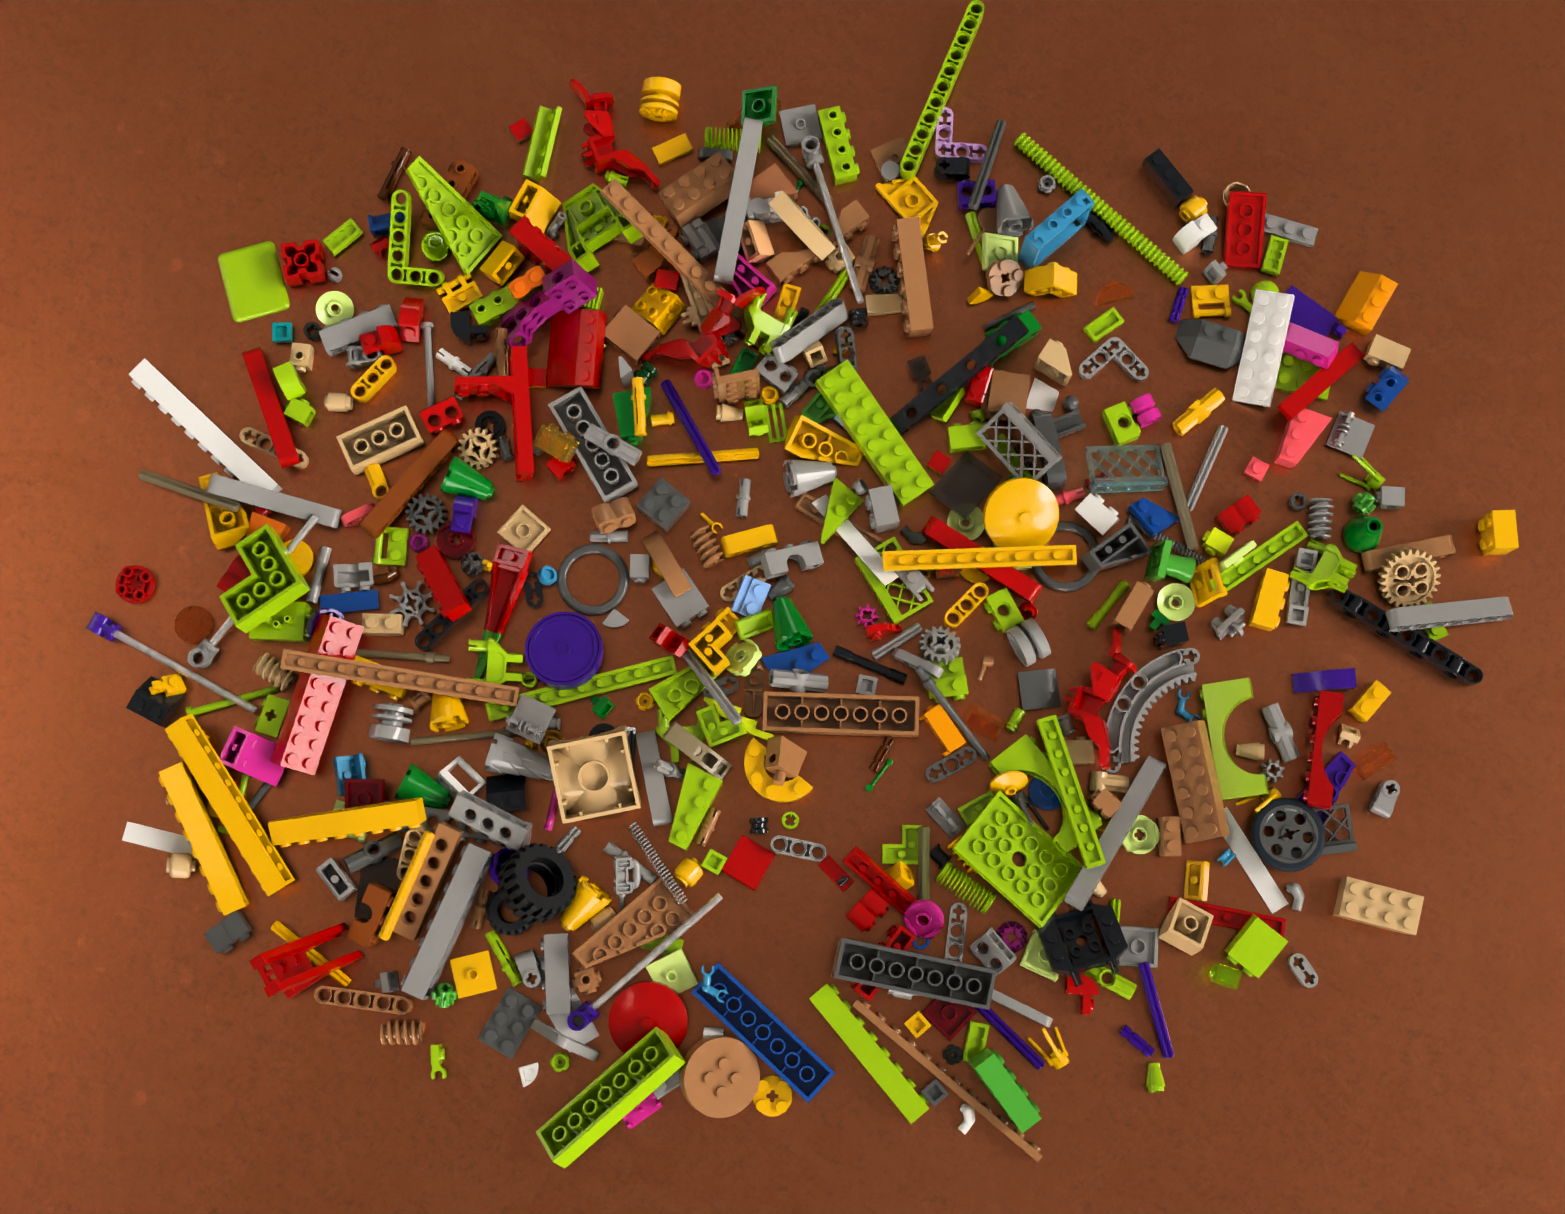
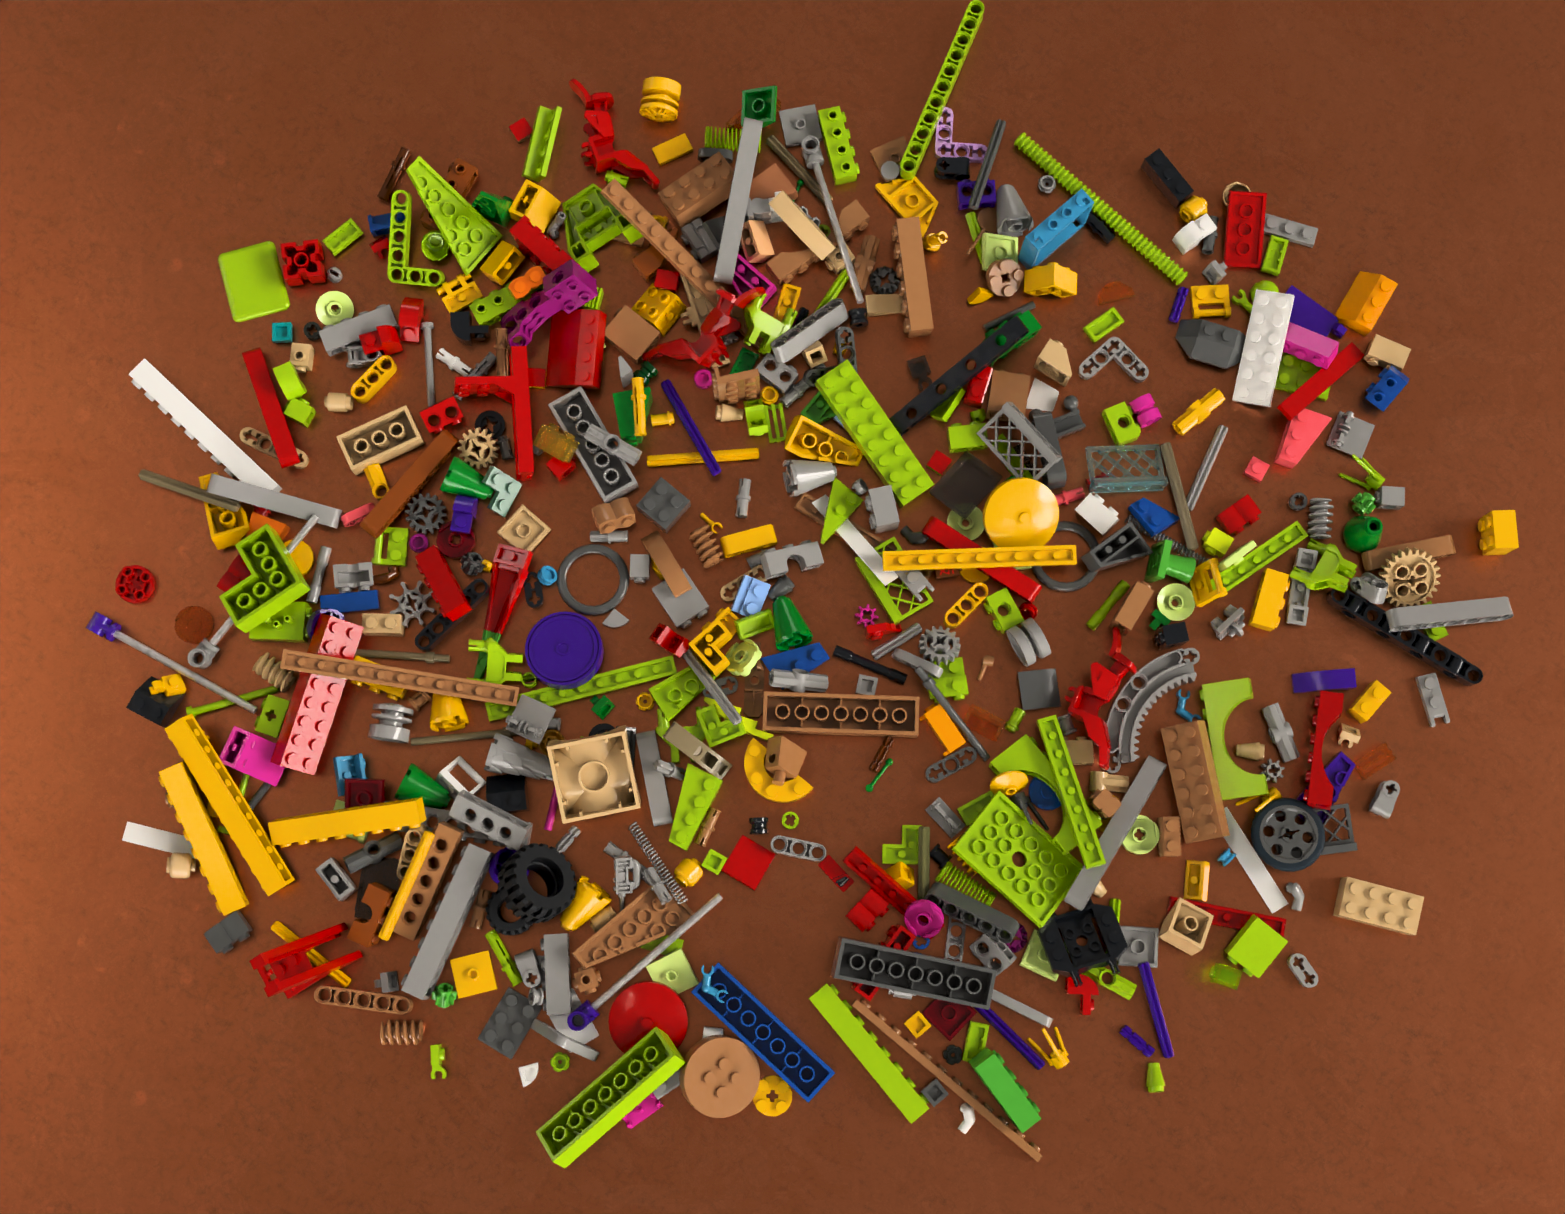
(505, 488): none -> plate
(536, 996): none -> light grey bush
(657, 885): none -> light grey axle
(973, 912): none -> dark grey beam
(1370, 587): none -> light grey piece
(1432, 698): none -> light grey hinge

